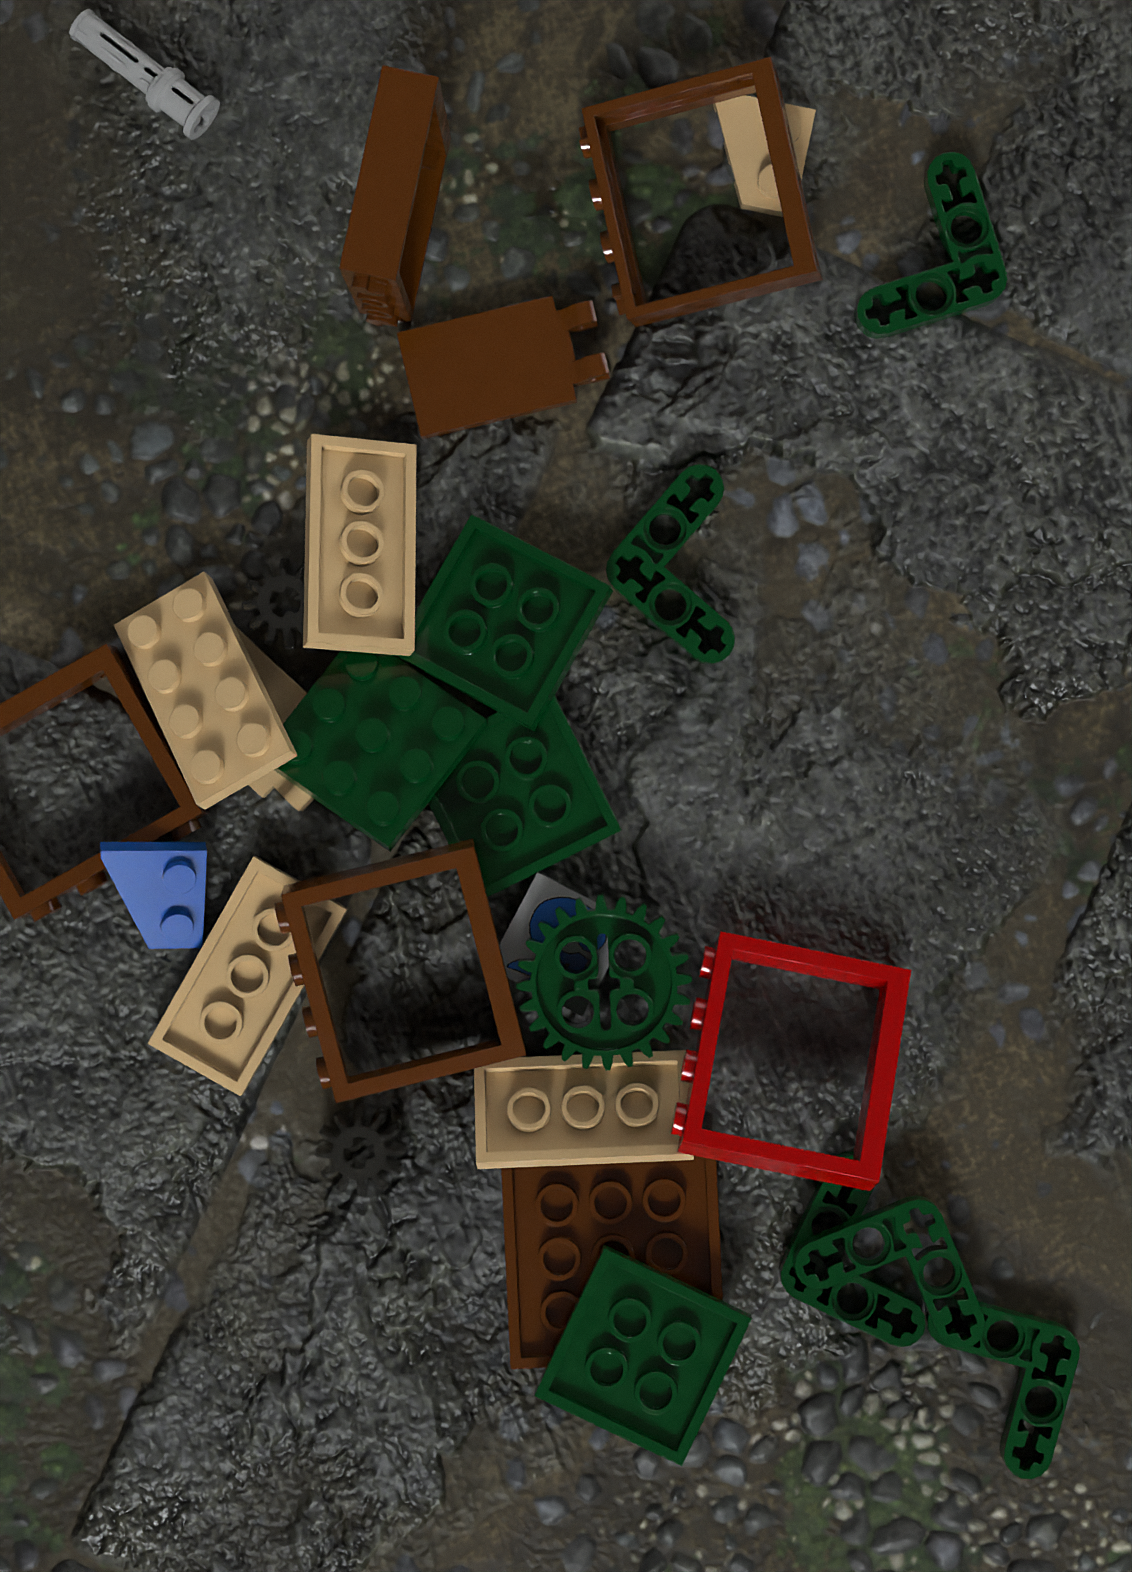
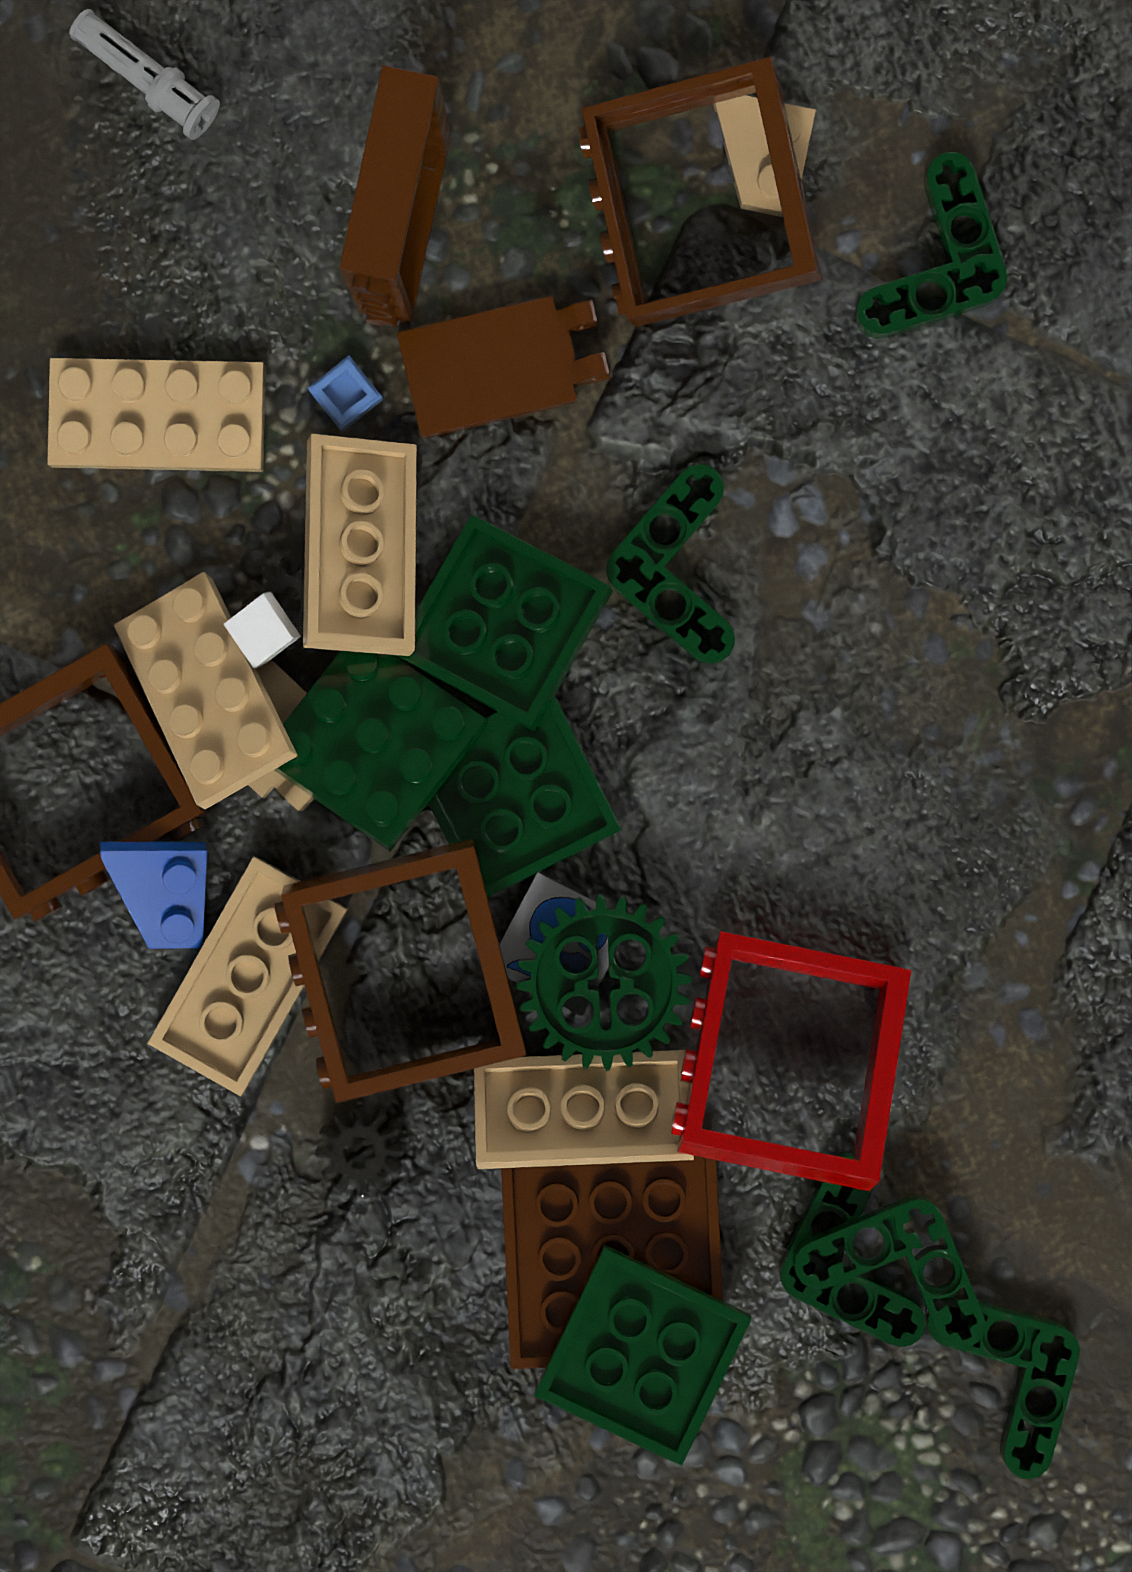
(156, 414): none -> tan plate
(262, 630): none -> white tile
(345, 393): none -> medium blue tile

